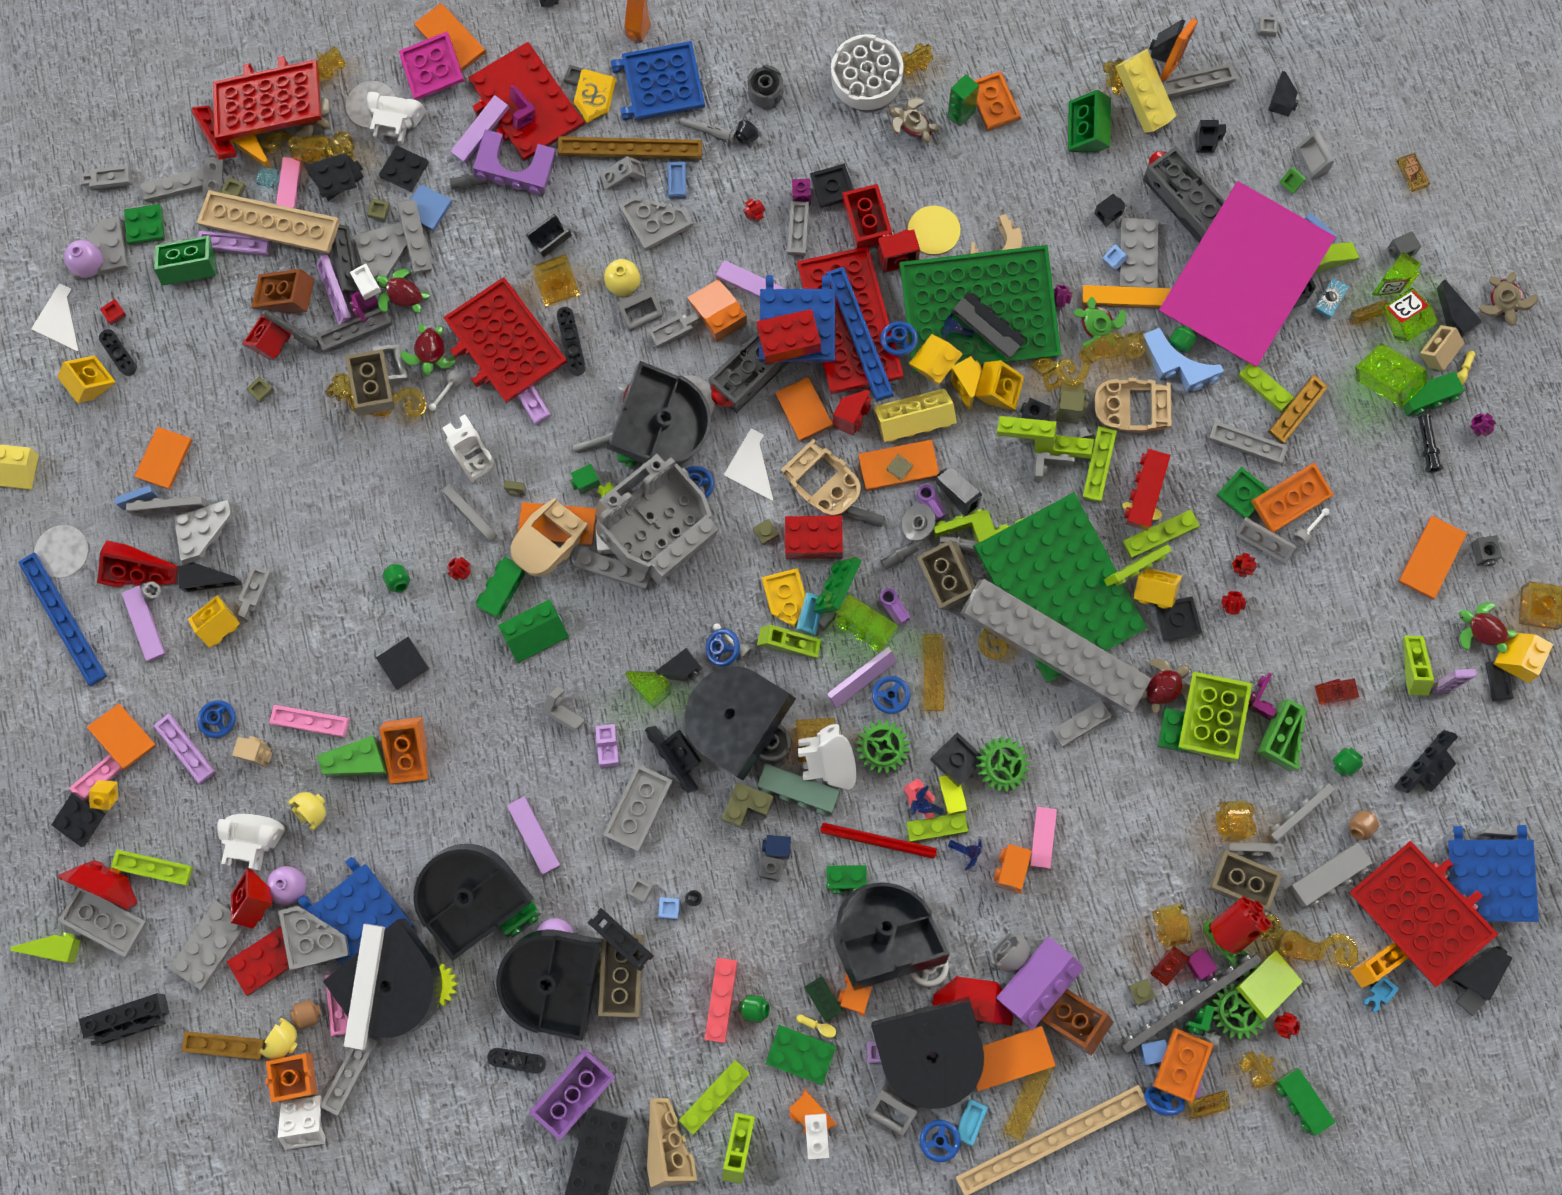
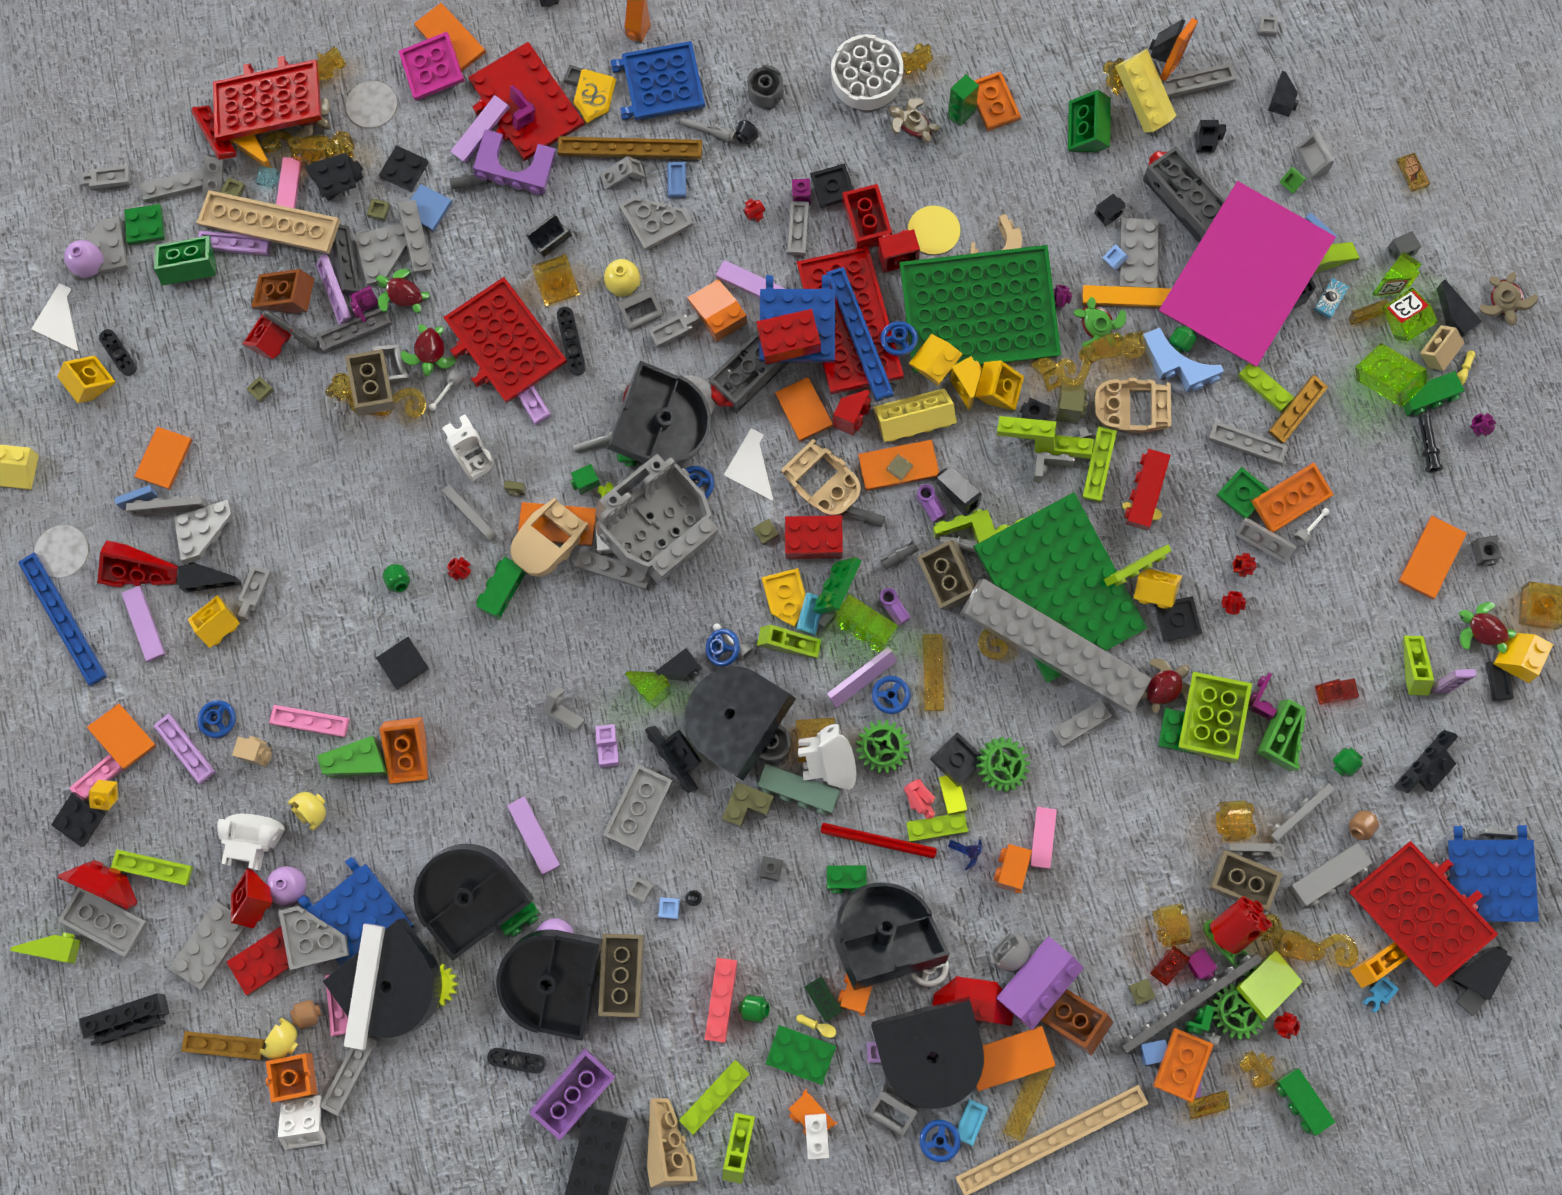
(113, 312): red plate -> none
(149, 596): light grey bush -> none
(365, 281): white tile -> none
(393, 115): white piece -> none
(533, 631): green slope -> none
(620, 939): black plate -> none
(777, 846): dark blue brick -> none
(912, 522): light grey dish -> none
(923, 804): clear blue plant -> none
(953, 326): plant -> none
(988, 325): piece -> none
(1160, 534): lime plate -> none
(1162, 1103): blue piece -> none

